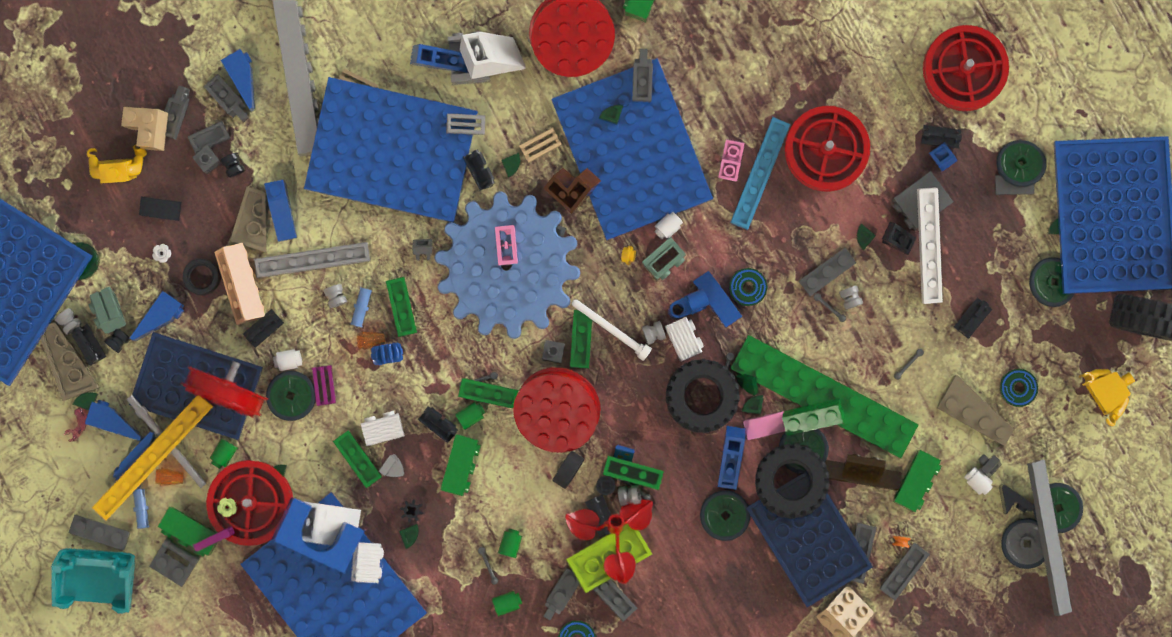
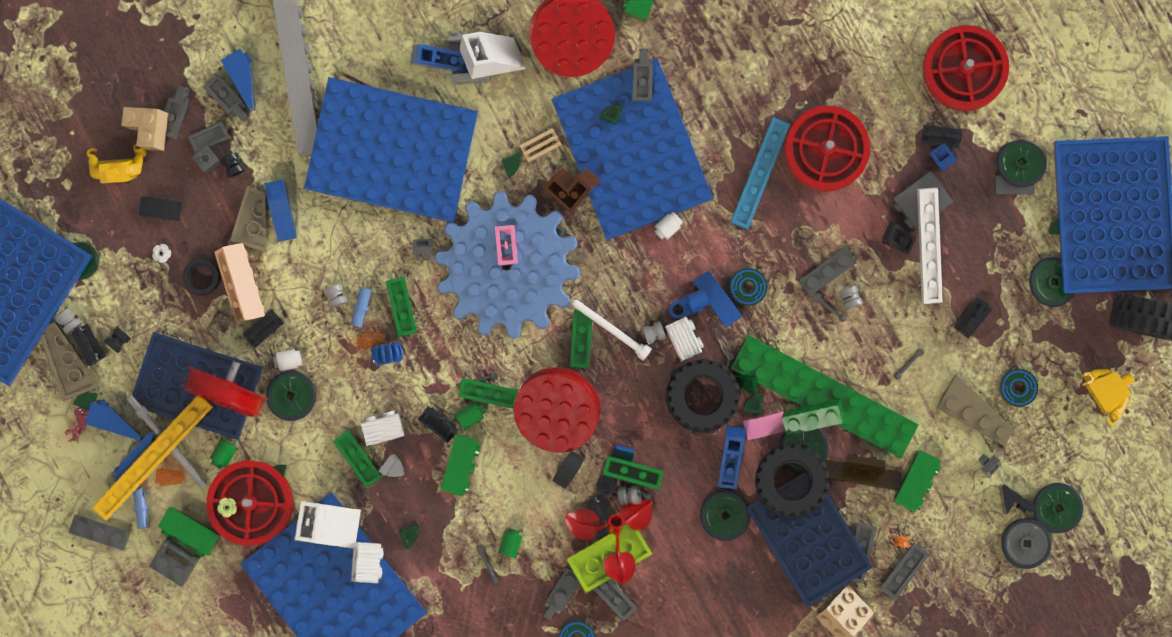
(93, 578): teal windscreen -> none
(107, 310): sand green brick -> none
(159, 315): blue slope -> none
(213, 539): magenta tile -> none
(289, 535): blue arch -> none
(312, 260): light grey tile -> none
(316, 385): magenta tile -> none
(406, 509): black gear -> none
(464, 124): light grey tile -> none
(475, 163): black hinge -> none
(506, 603): green brick -> none
(553, 351): dark grey brick -> none
(628, 255): yellow plate -> none
(658, 253): sand green window -> none
(731, 160): bright pink slope -> none
(864, 236): dark green tile -> none
(979, 481): white brick -> none
(1049, 537): tile -> none

